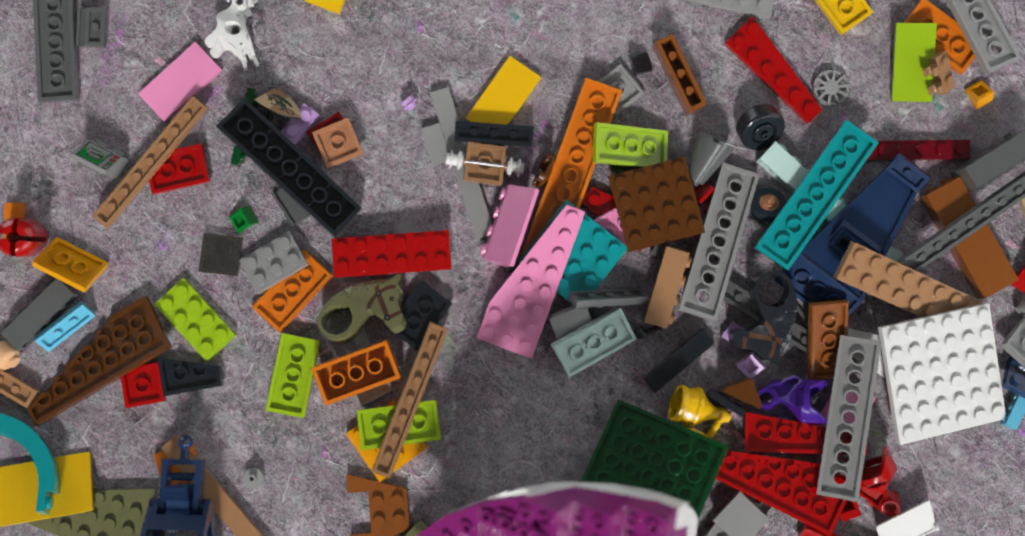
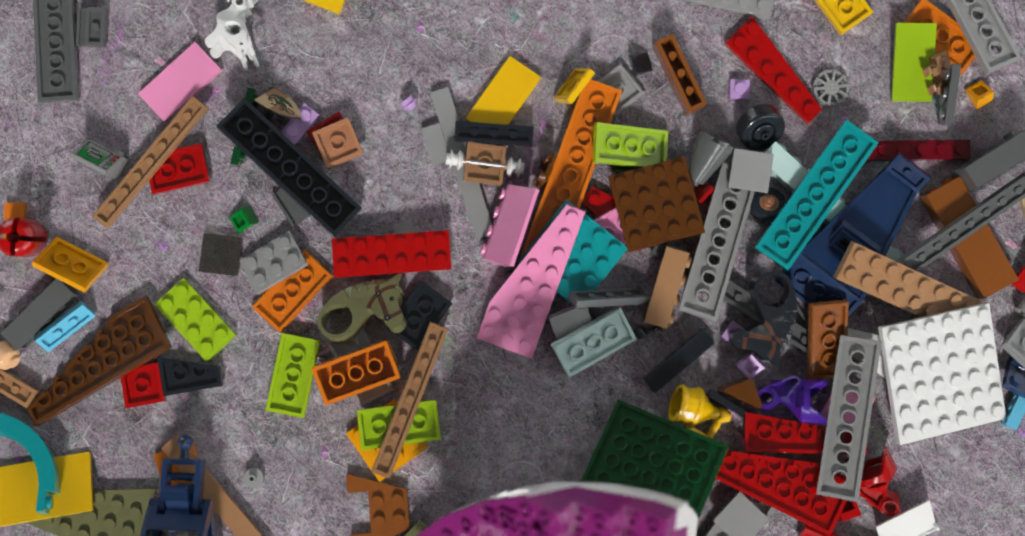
(573, 85): none -> yellow tile
(739, 89): none -> lavender plate
(750, 170): none -> light grey tile
(949, 95): none -> dark grey wing

